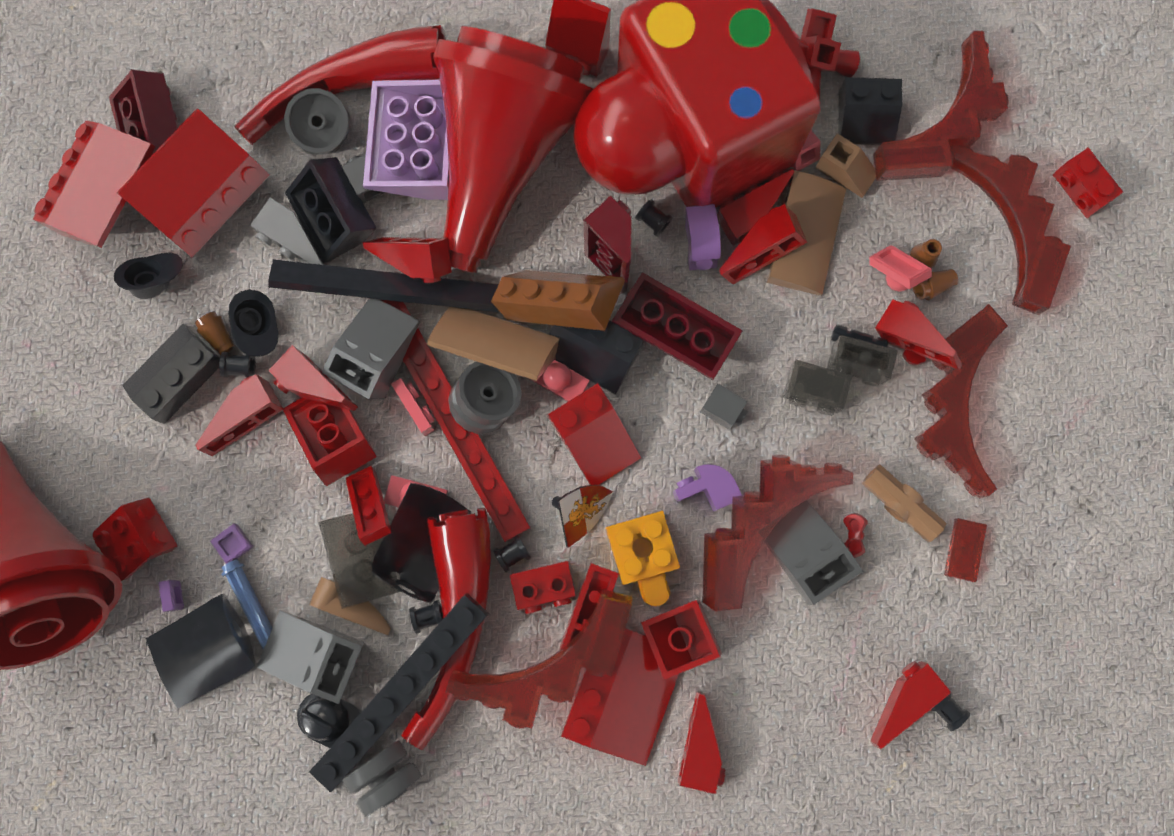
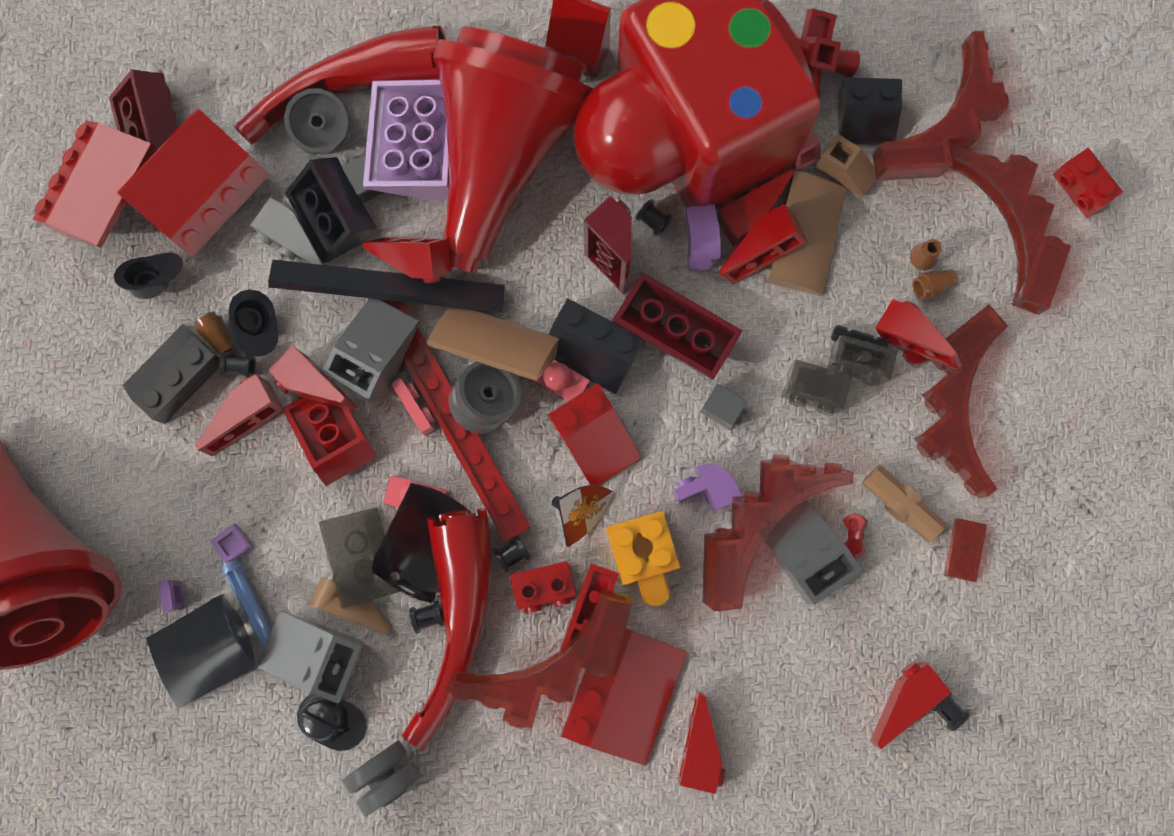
(133, 536): red bracket -> none
(368, 505): red plate -> none
(399, 692): black plate -> none
(558, 298): dark orange slope -> none
(681, 639): red slope -> none
(900, 269): coral tile -> none

